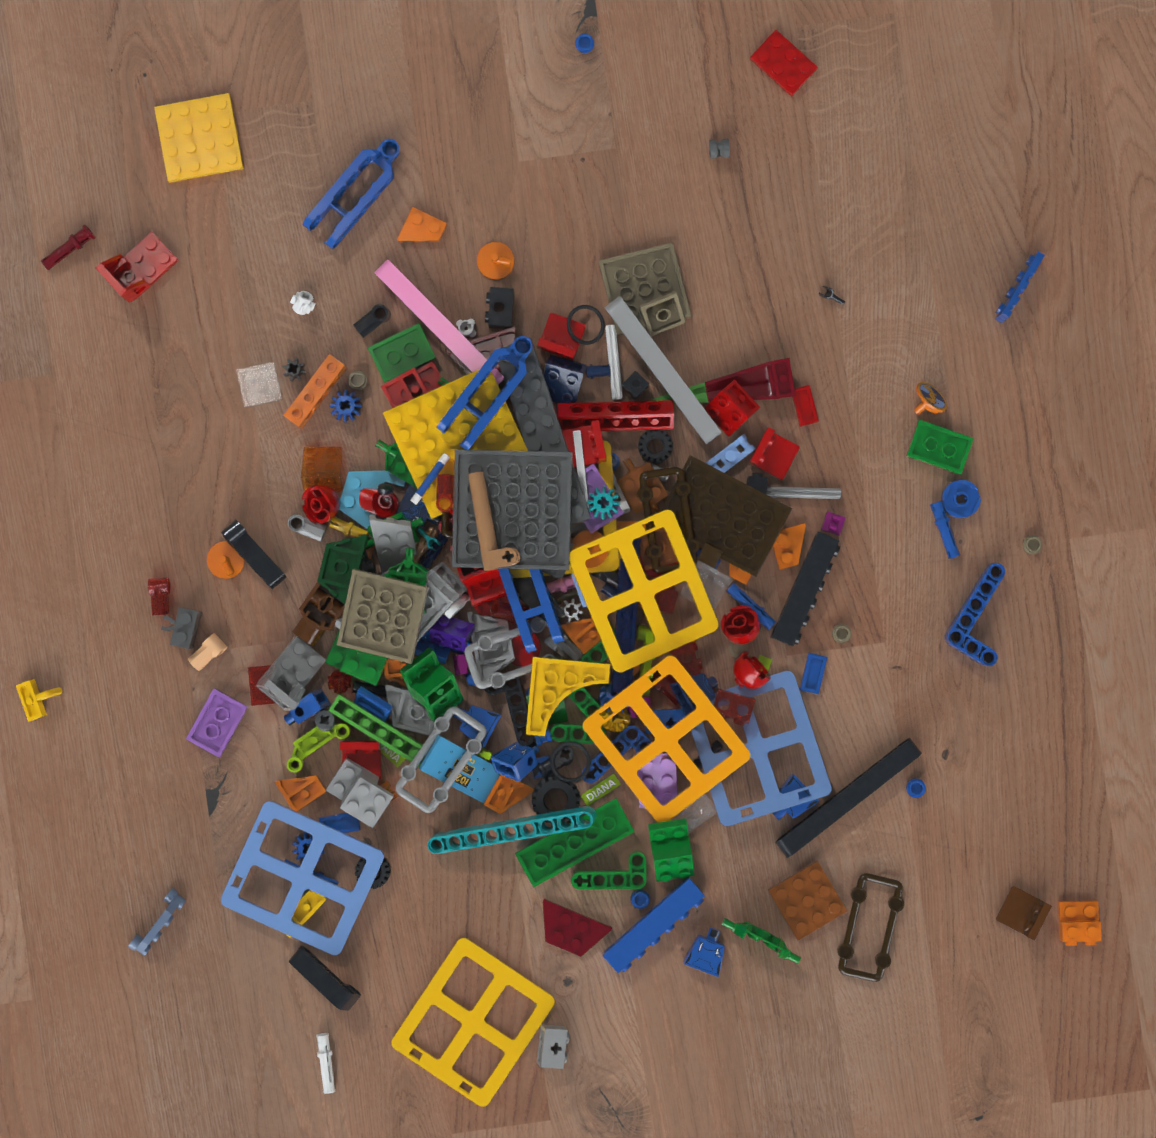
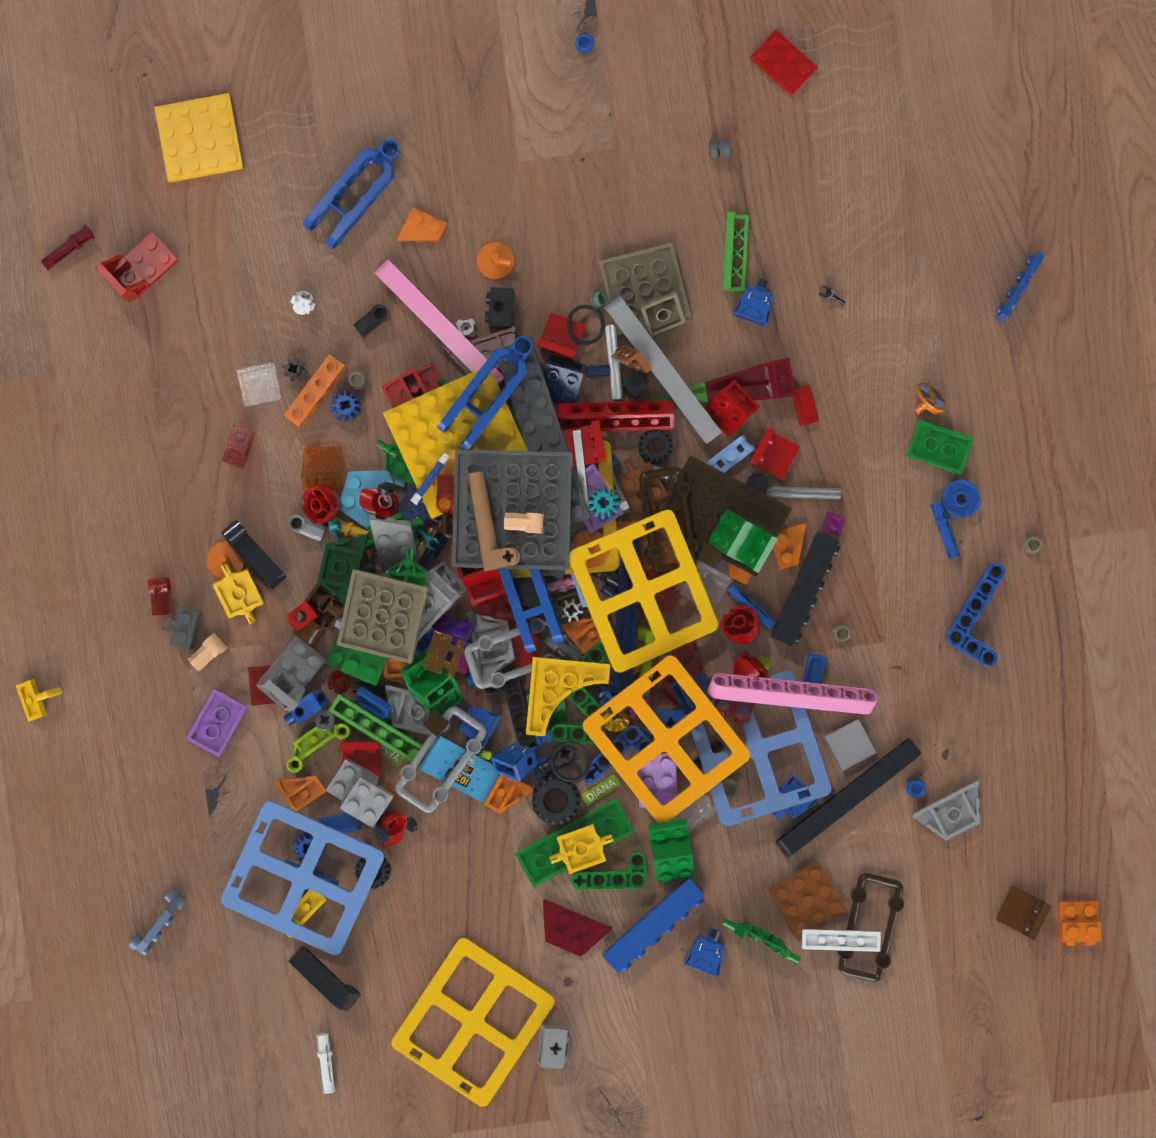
(238, 446): none -> clear red brick
(238, 593): none -> yellow plate
(310, 613): none -> red brick
(334, 527): none -> teal hand
(392, 826): none -> red cap
(401, 352): green plate -> none
(435, 723): none -> dark brown tile
(437, 653): none -> clear orange plate
(457, 606): white tile -> none
(504, 835): teal beam -> none
(524, 522): none -> light nougat piece
(581, 848): none -> yellow plate
(598, 299): none -> sand green plate
(632, 358): none -> dark orange bracket
(640, 899): blue plate -> none
(728, 252): none -> bright green fence
(730, 787): none -> dark tan plate
(742, 540): none -> green bracket
(755, 304): none -> blue torso
(792, 693): none -> bright pink beam
(841, 940): none -> white plate
(850, 744): none -> light grey tile
(952, 813): none -> light grey wing

